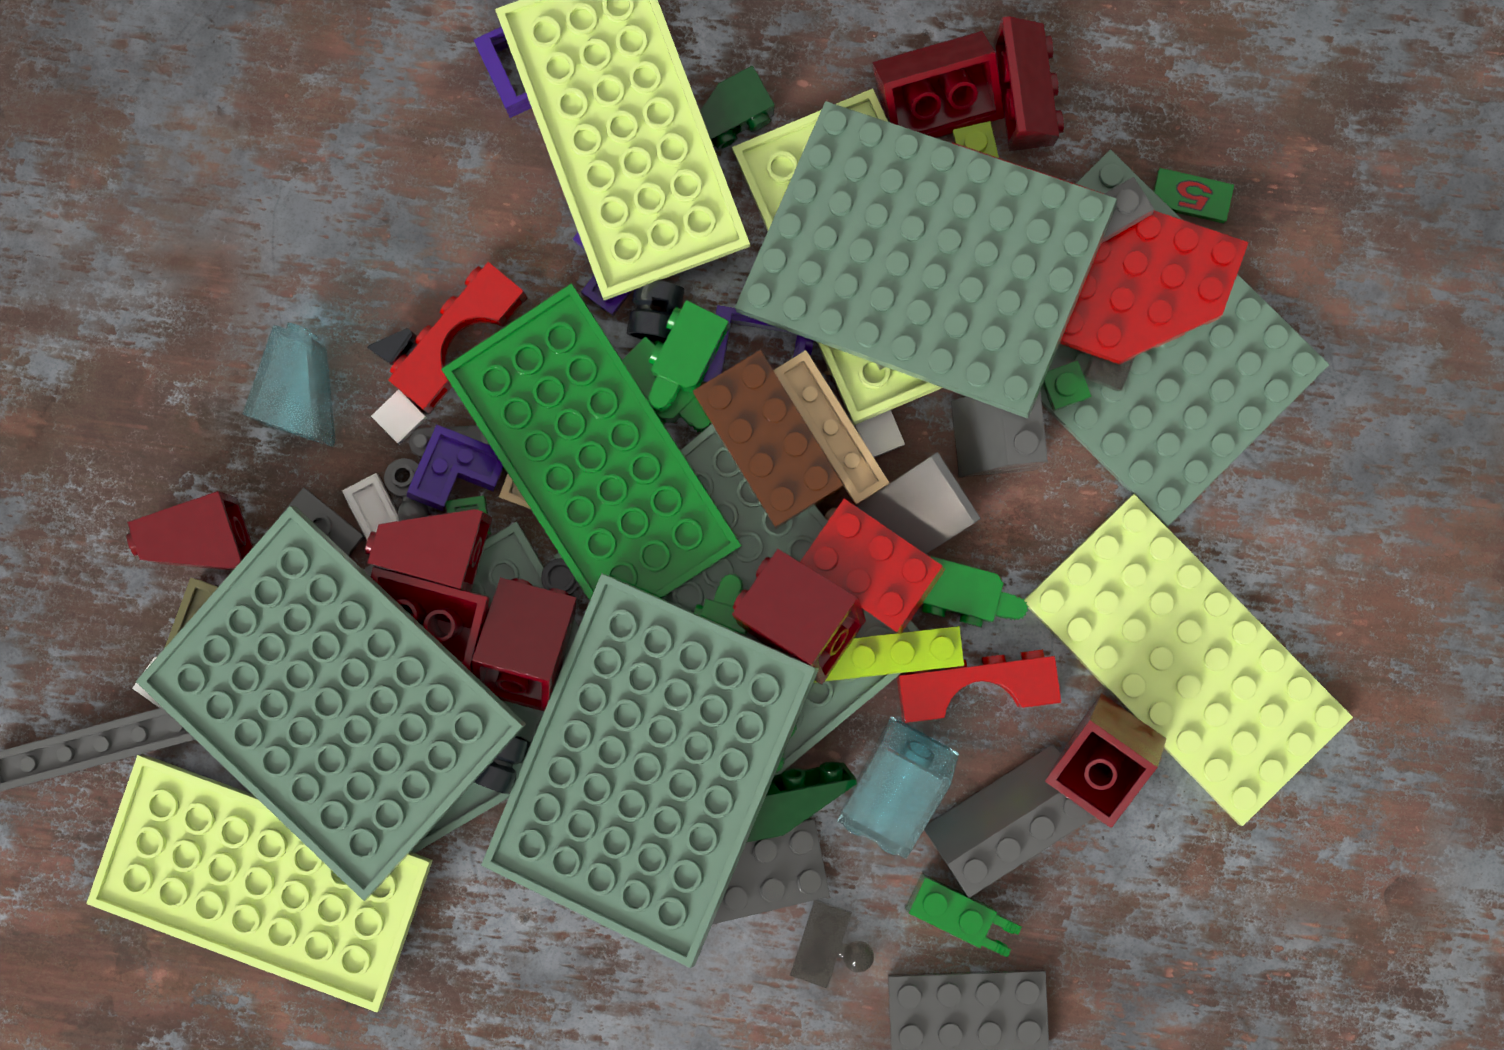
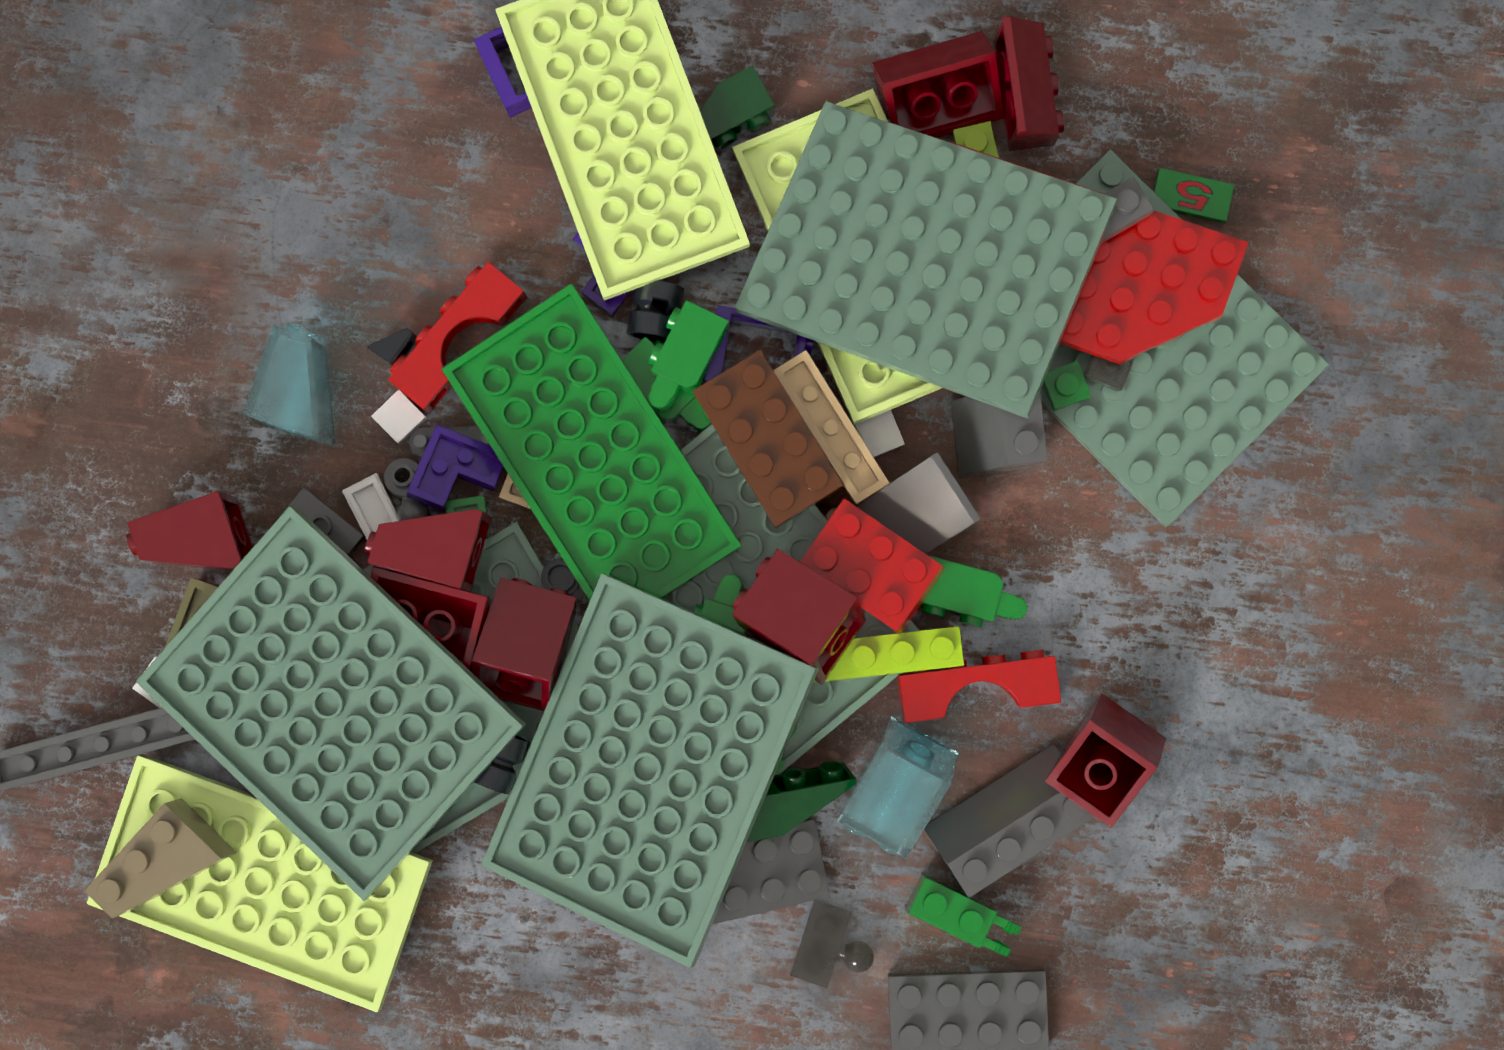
(159, 857): none -> dark tan wedge
(1187, 659): yellowish green plate -> none

